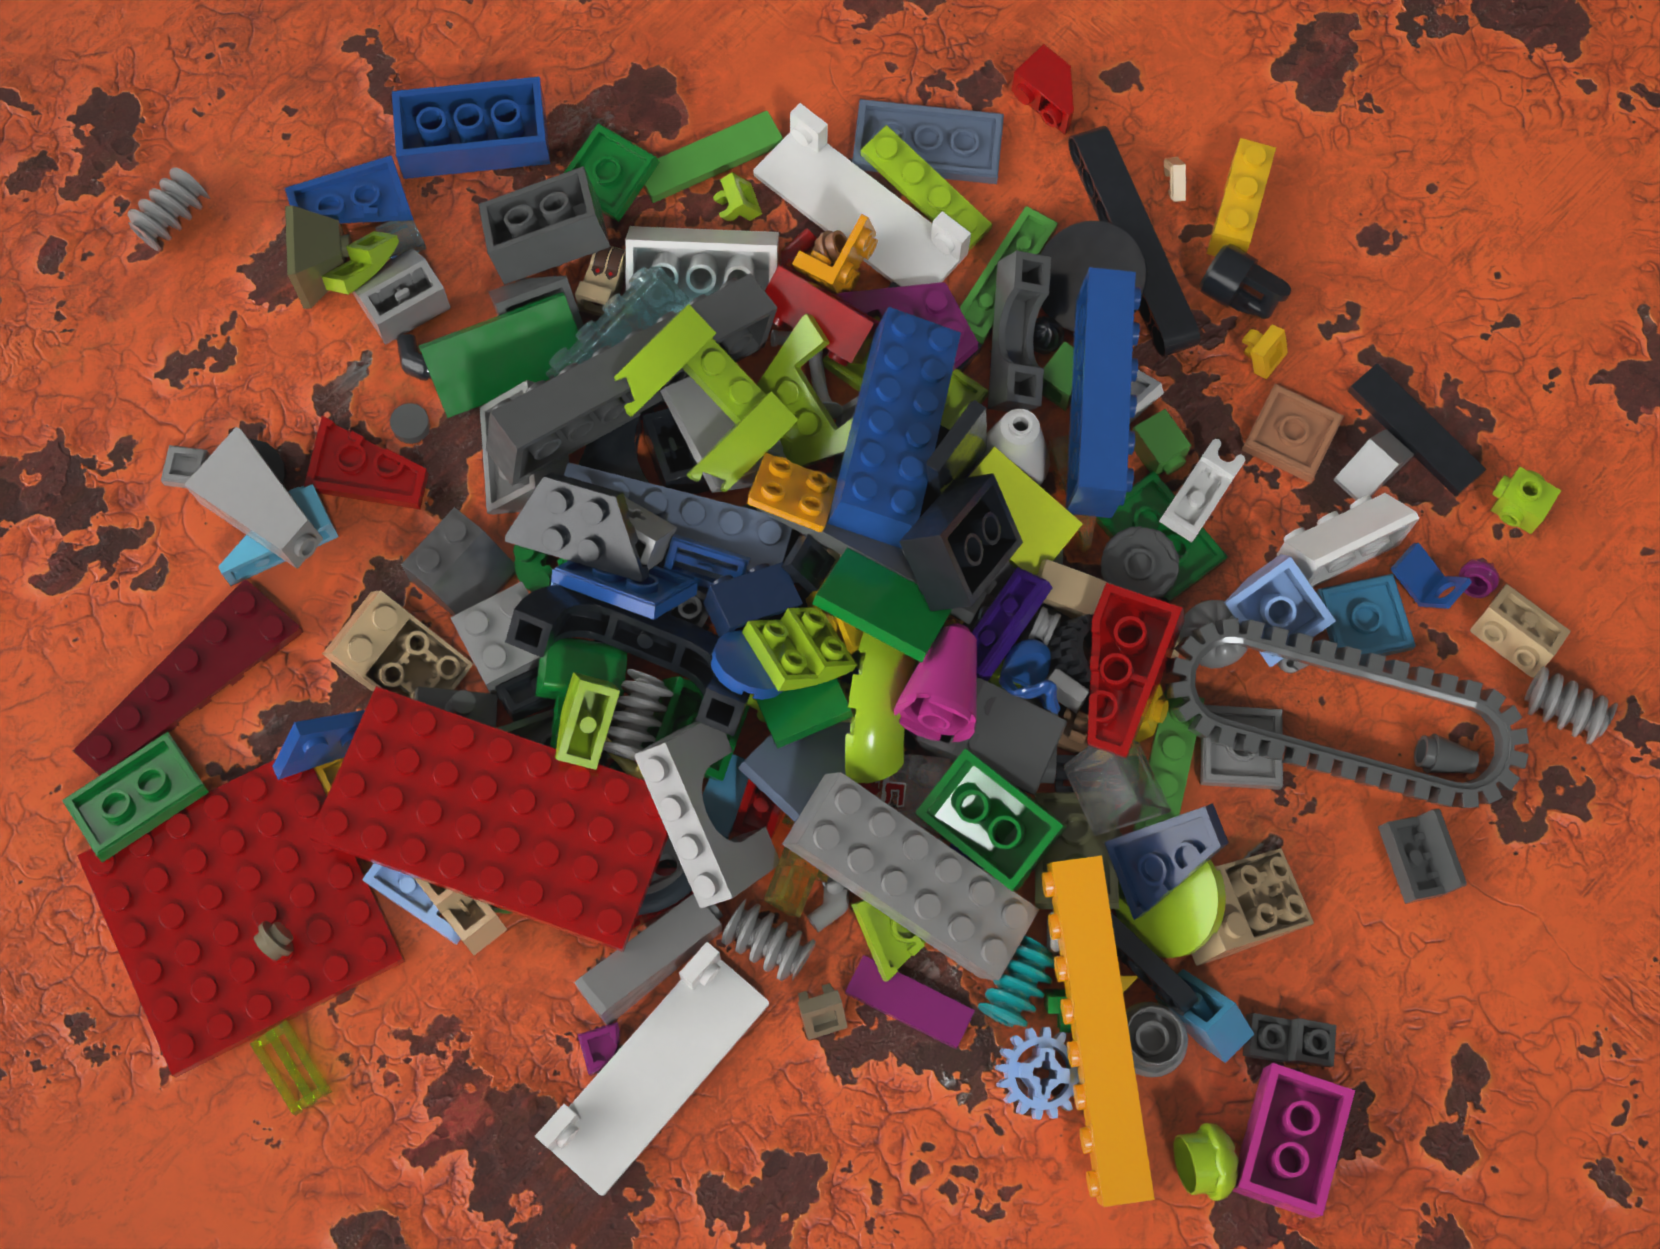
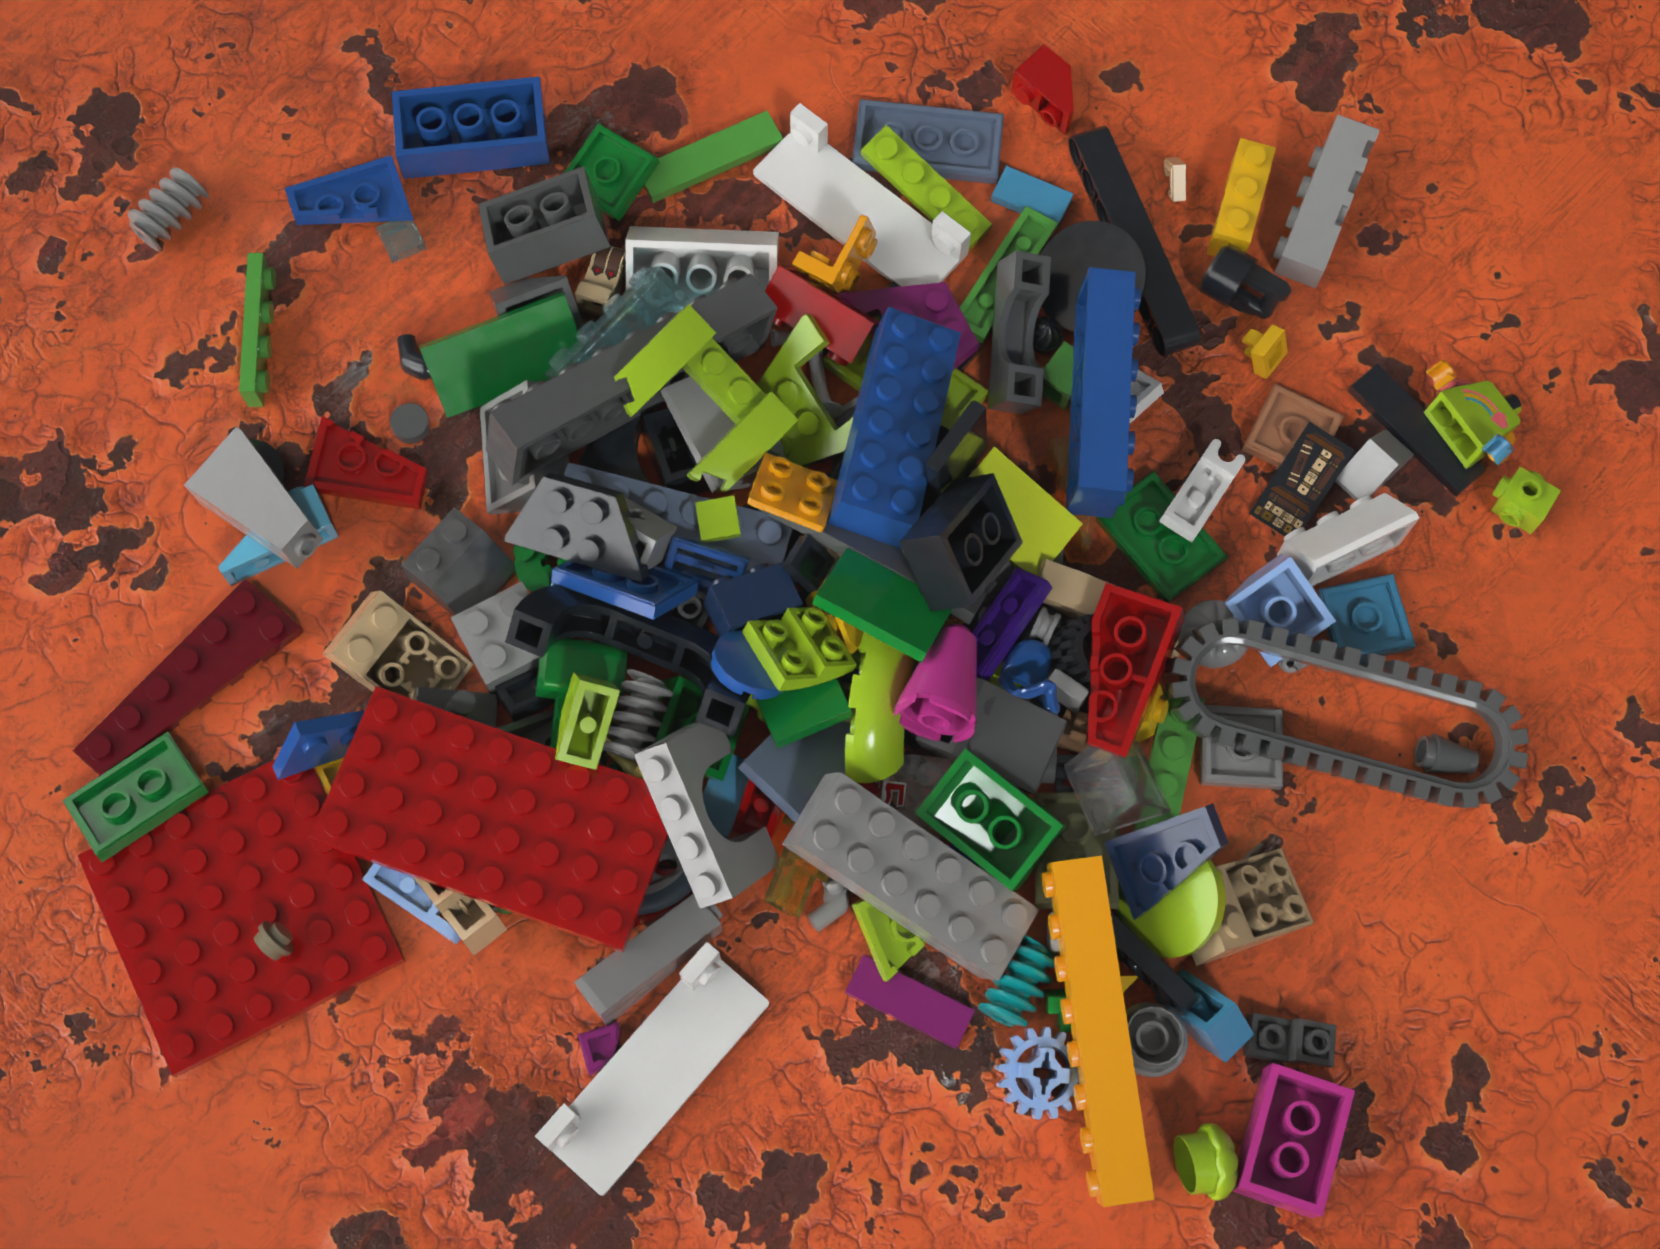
(182, 464): light grey tile -> none
(255, 339): none -> bright green plate
(309, 1097): clear neon green tile -> none
(313, 249): olive slope -> none
(366, 259): lime slope -> none
(402, 296): light grey slope -> none
(718, 519): none -> lime tile
(740, 197): lime tile -> none
(767, 941): light grey piece -> none
(801, 242): red arm -> none
(822, 1013): dark tan tile -> none
(830, 244): nougat plate -> none
(1018, 190): none -> dark azure tile
(1022, 442): white cone -> none
(1141, 562): dark grey tile -> none
(1161, 444): bright green brick -> none
(1302, 480): none -> sticker
(1324, 201): none -> light grey wedge
(1422, 856): dark grey bracket -> none
(1425, 580): blue bracket -> none
(1472, 416): none -> lime torso
(1483, 577): magenta plate -> none
(1520, 631): tan bracket -> none
(1569, 705): light grey piece -> none

